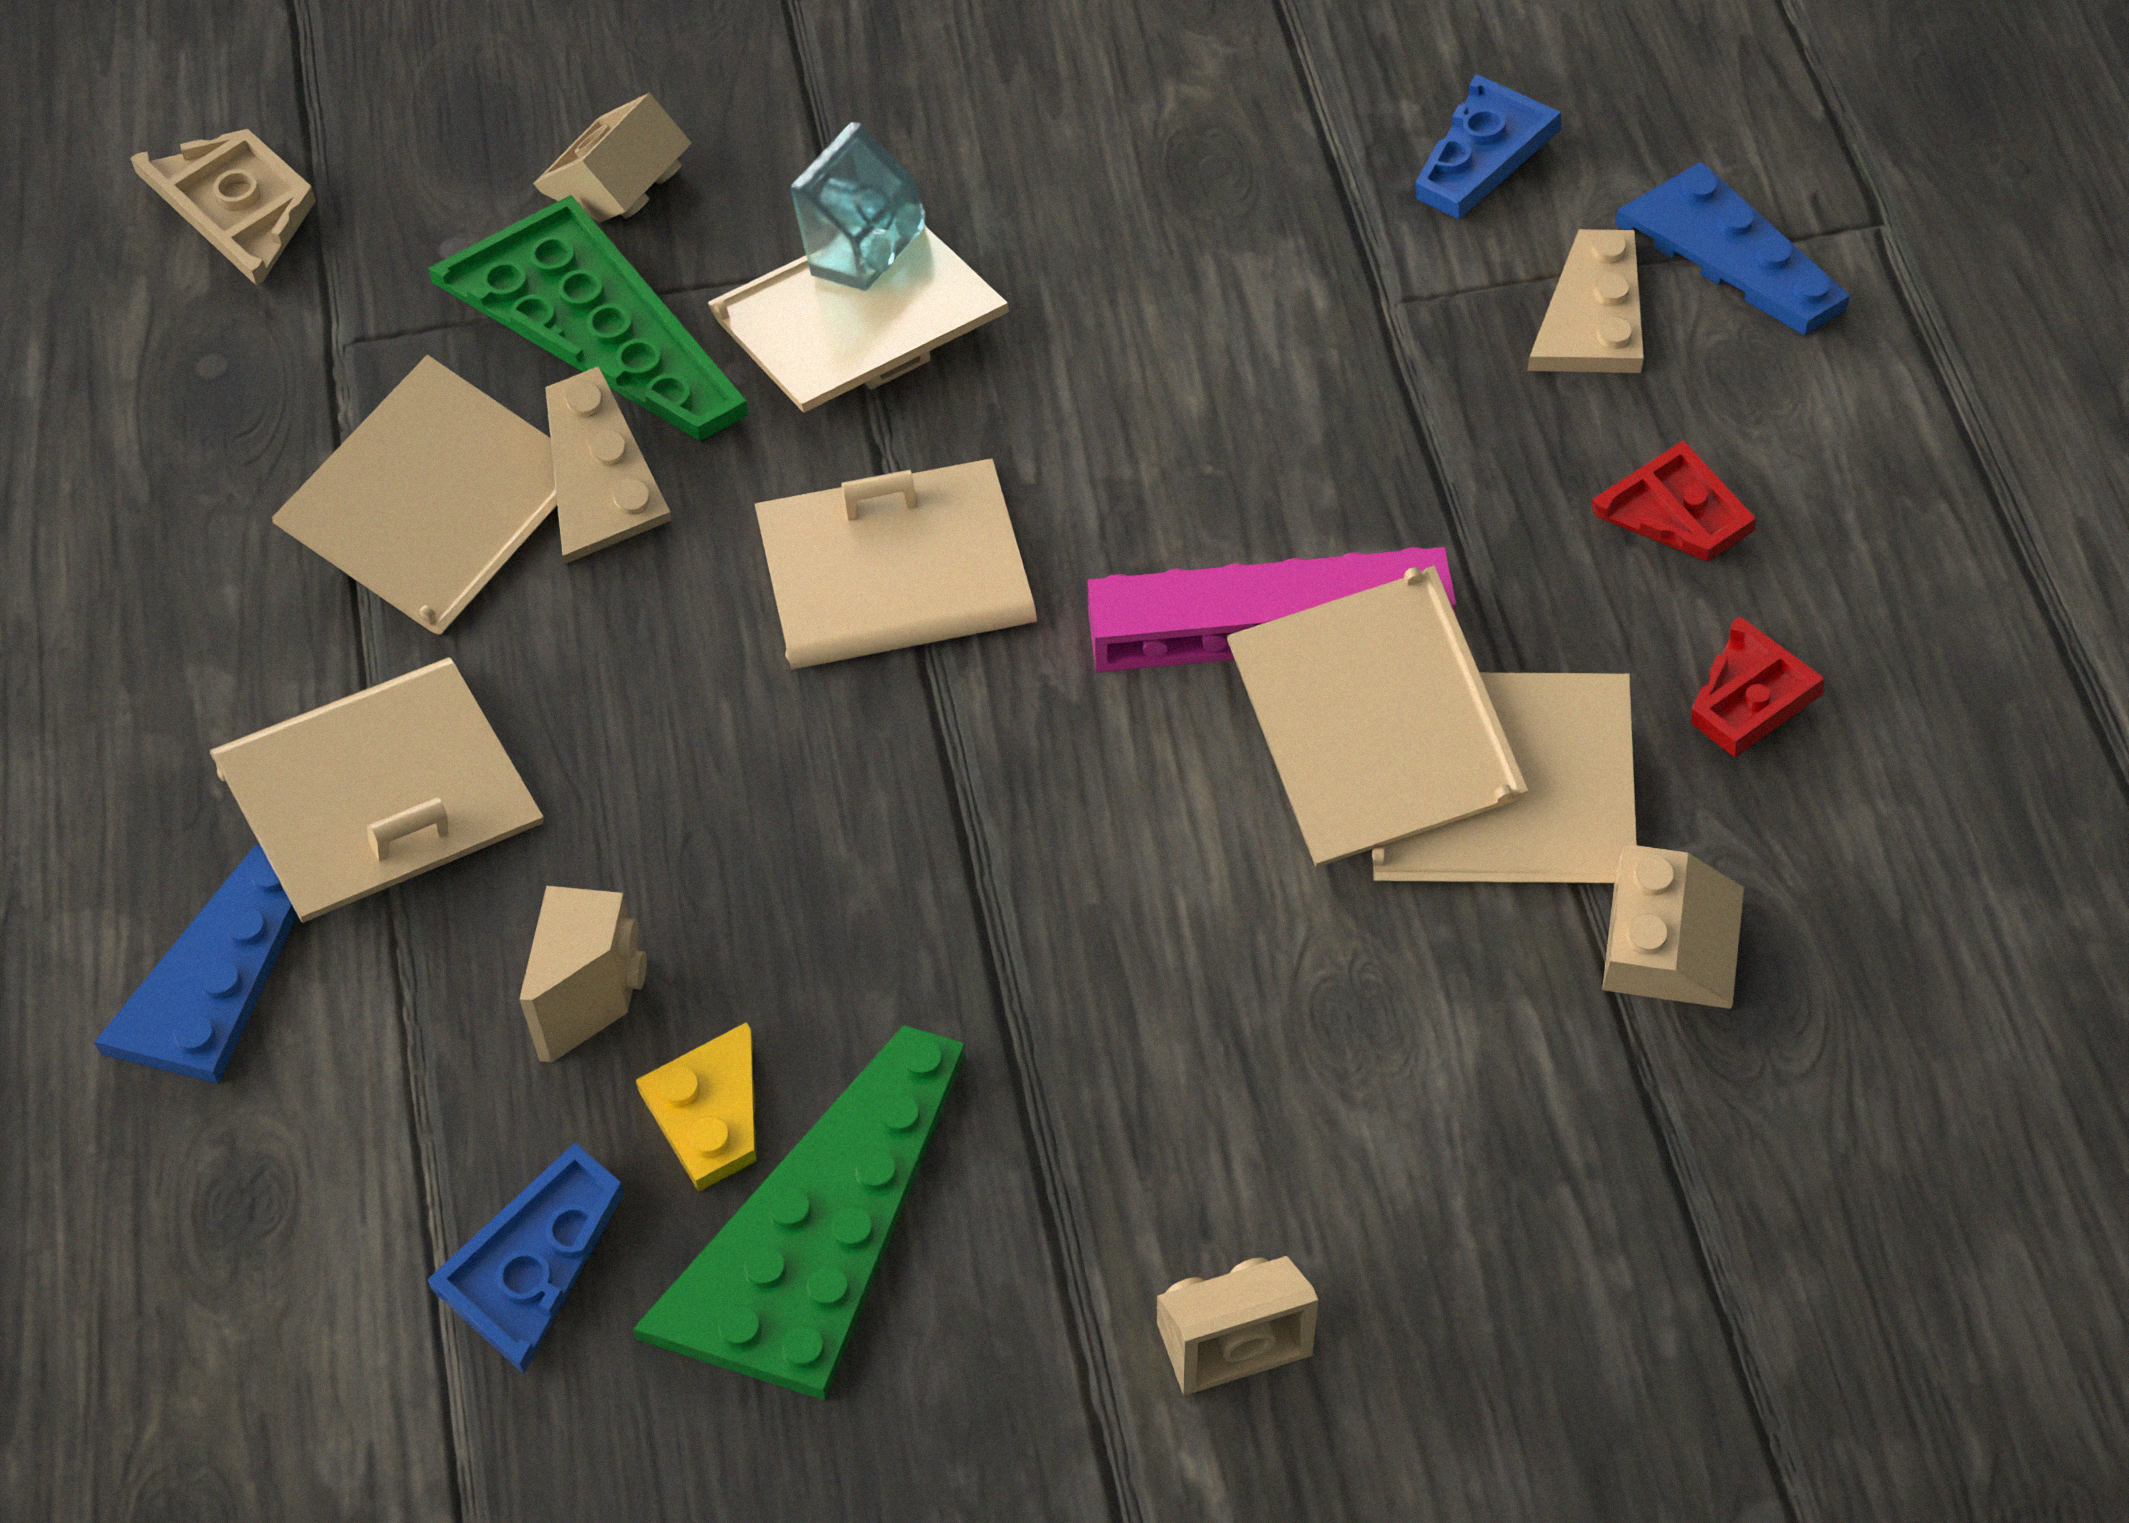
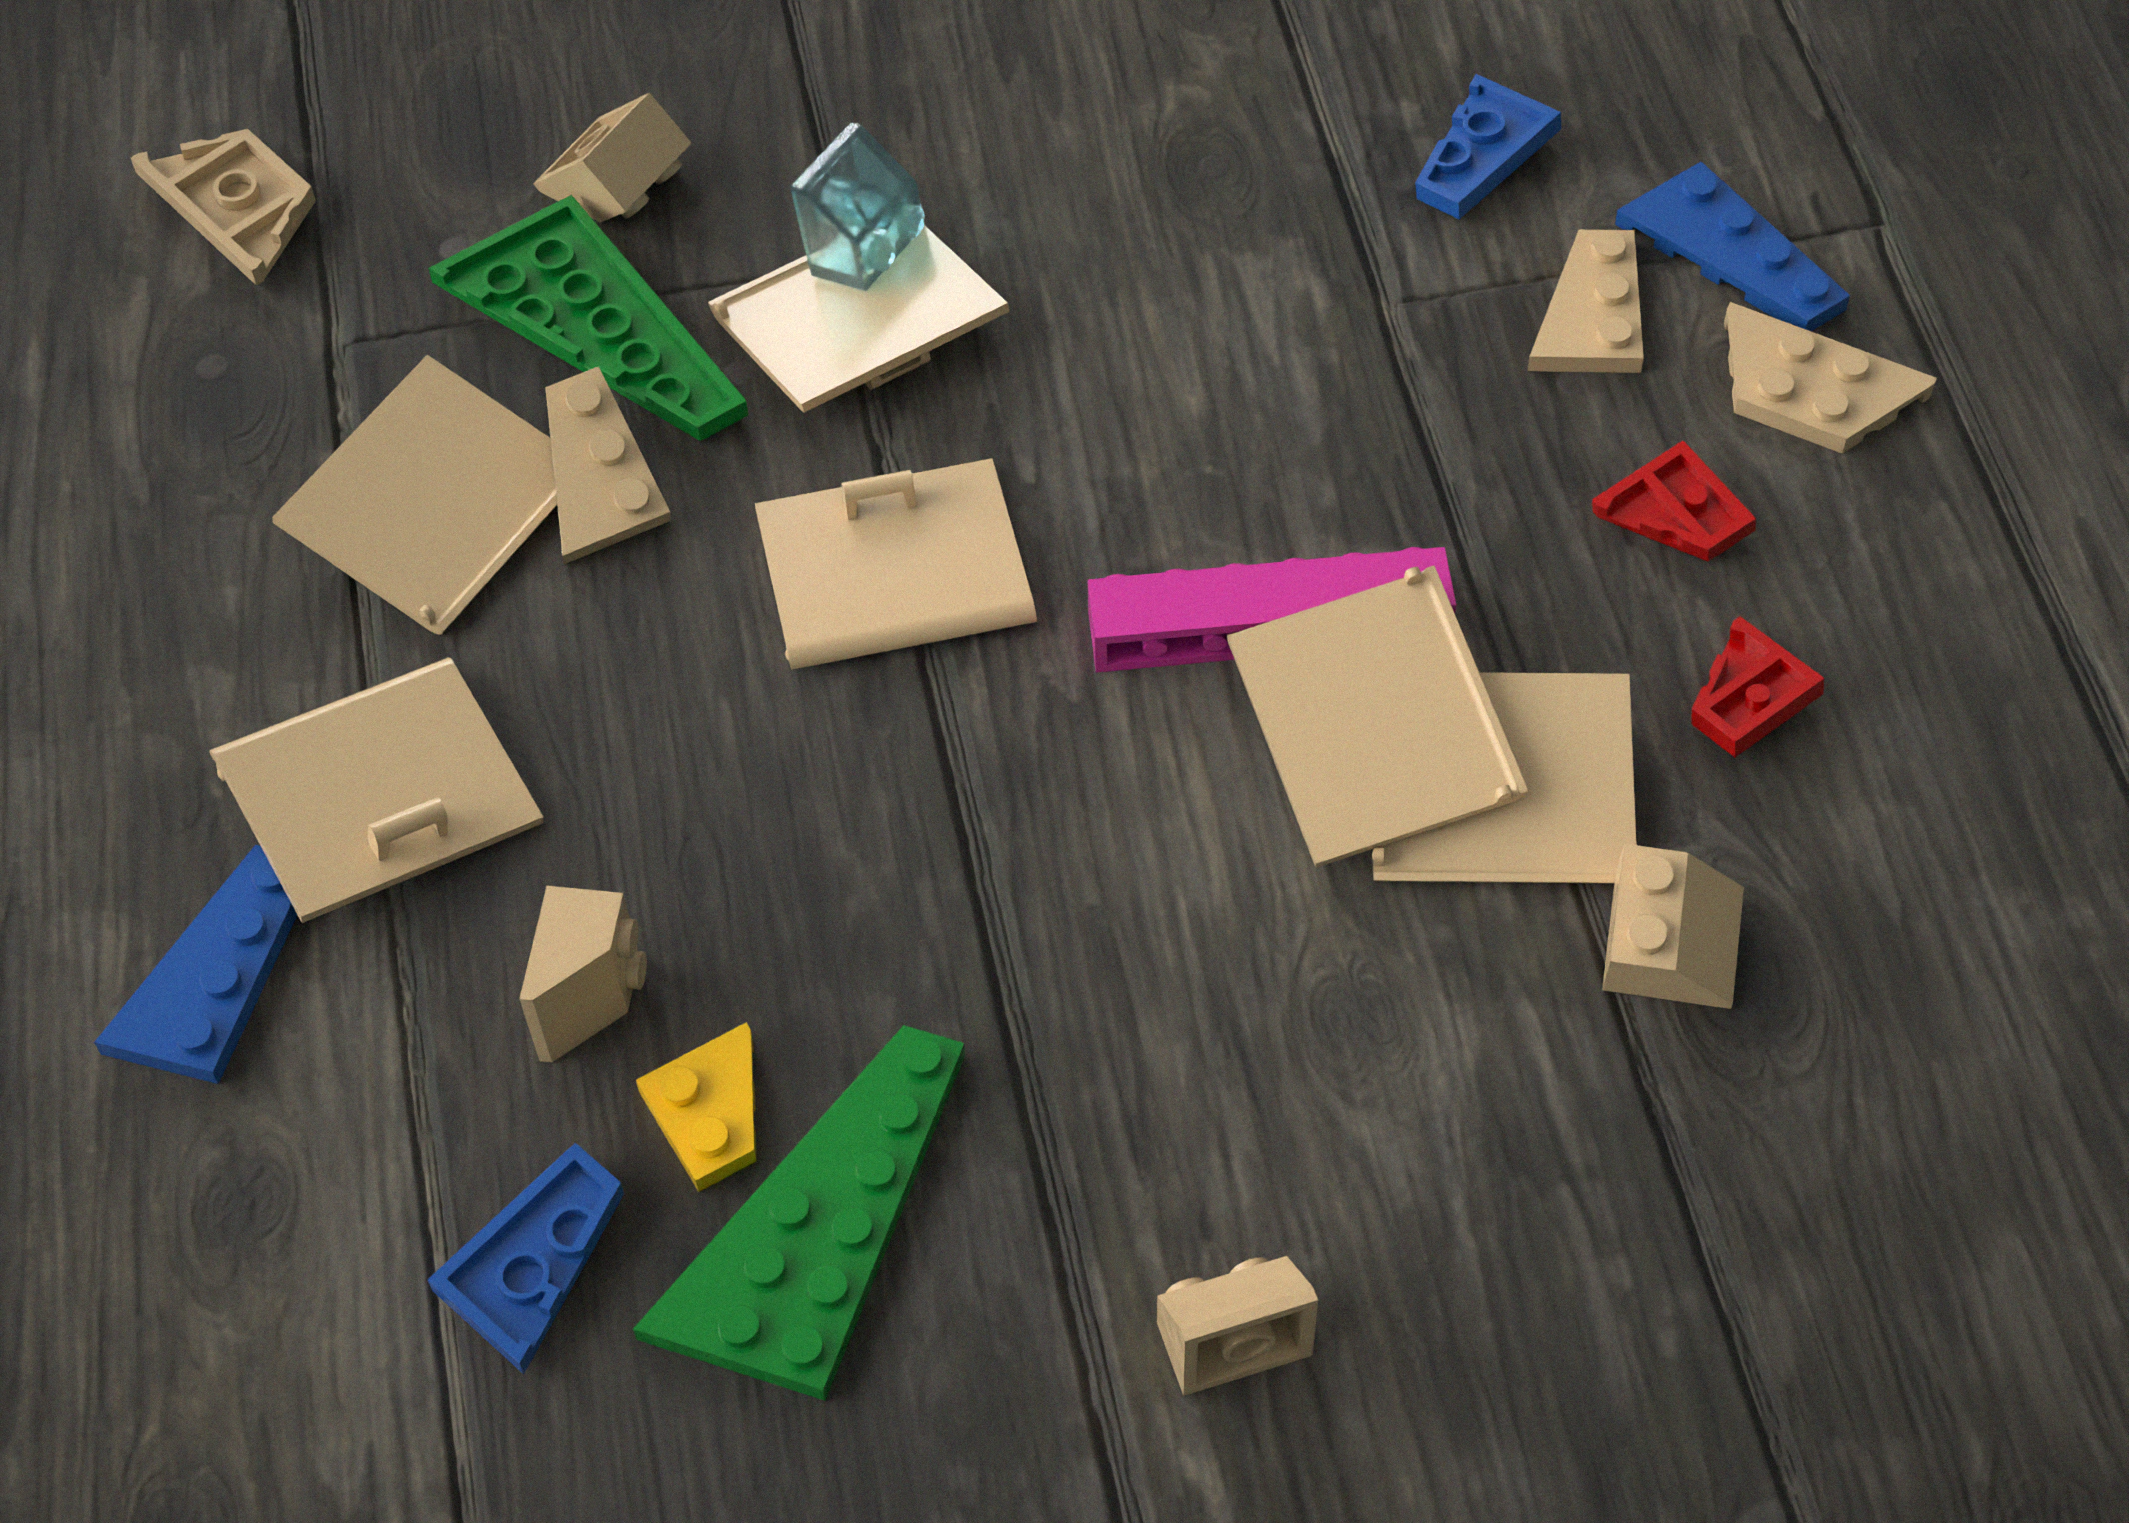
(1813, 382): none -> tan wing

